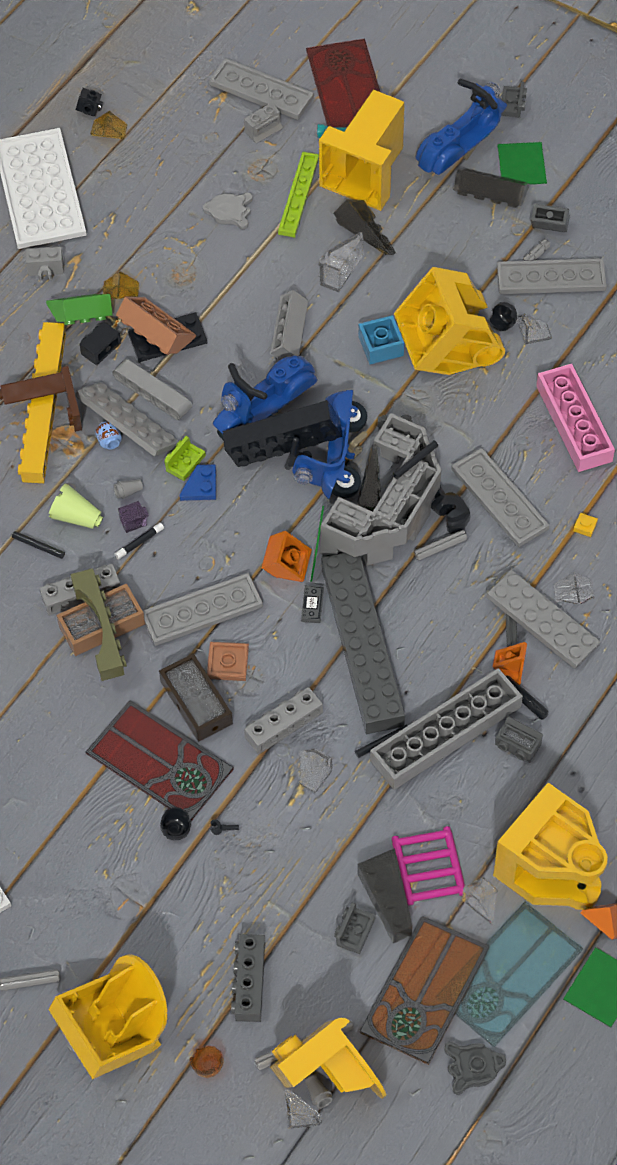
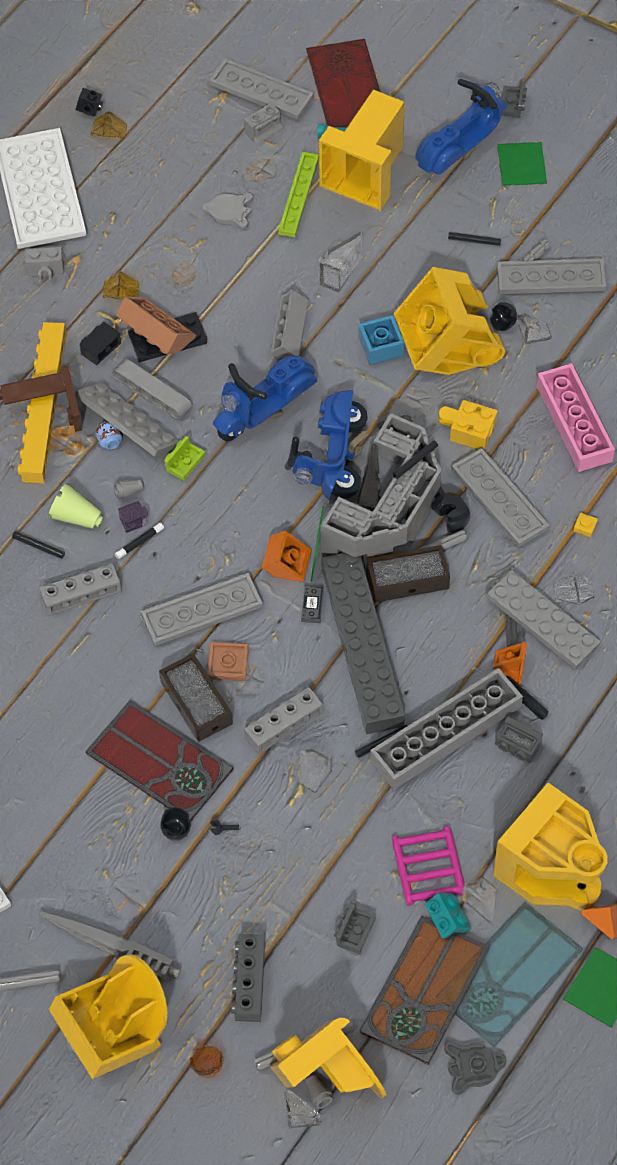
(81, 308): bright green slope -> none
(83, 628): brick -> none
(108, 660): olive arch -> none
(115, 945): none -> light grey piece
(200, 484): blue wing -> none
(275, 434): black brick -> none
(357, 218): clear smoke wedge -> none
(386, 891): clear smoke wedge -> none
(408, 573): none -> brick
(447, 914): none -> teal bracket
(470, 424): none -> yellow brick
(473, 238): none -> black bar
(490, 186): clear smoke slope -> none
(550, 218): dark grey brick -> none

